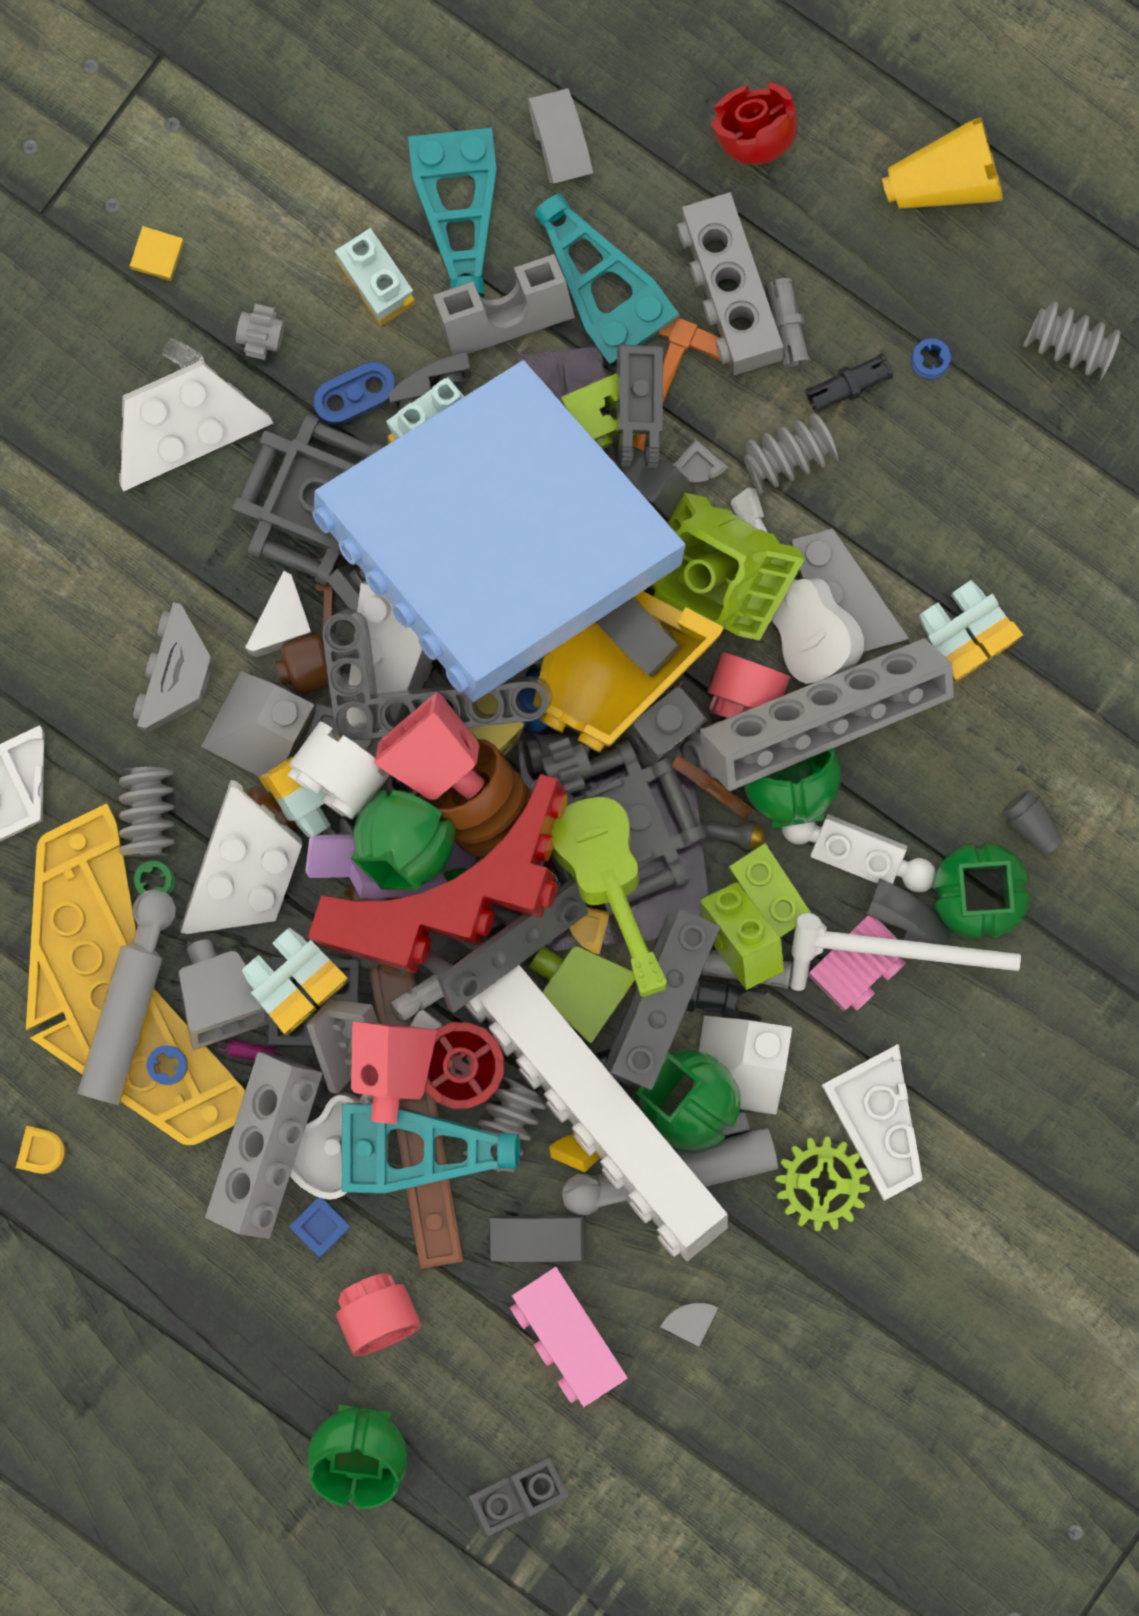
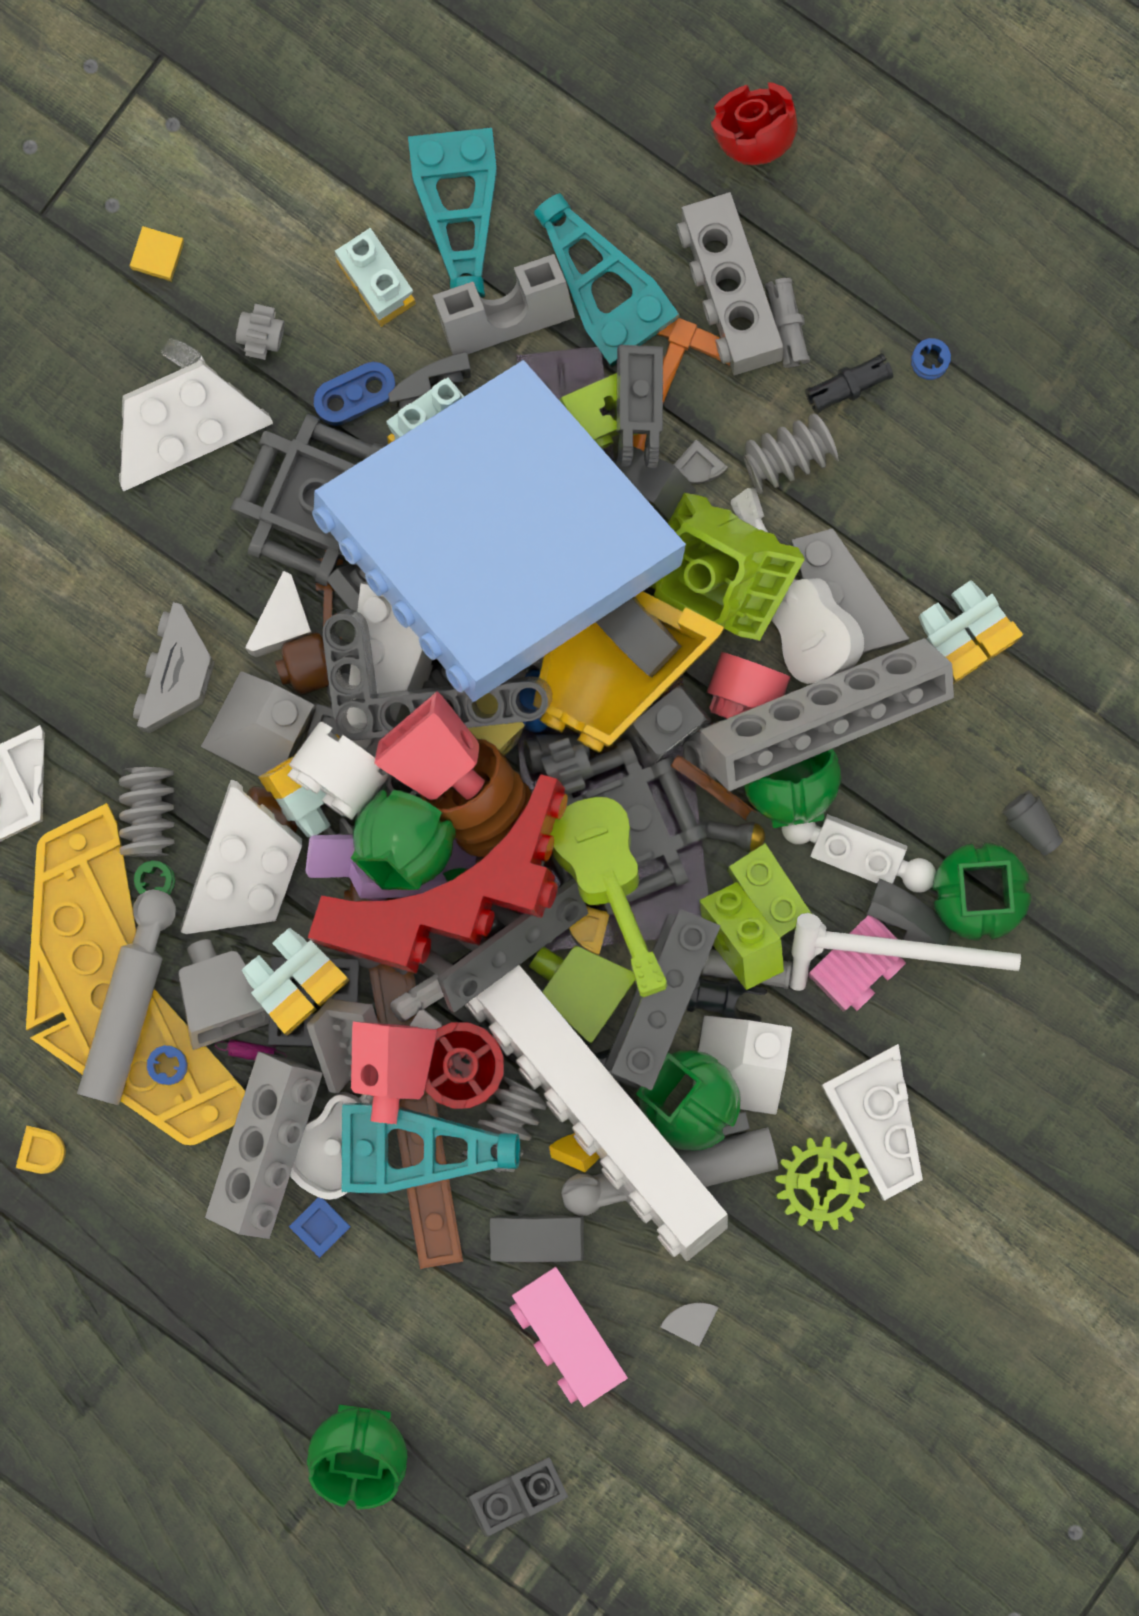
(376, 1314): coral piece -> none
(560, 135): light grey slope -> none
(947, 172): yellow cone -> none
(1073, 339): light grey piece -> none

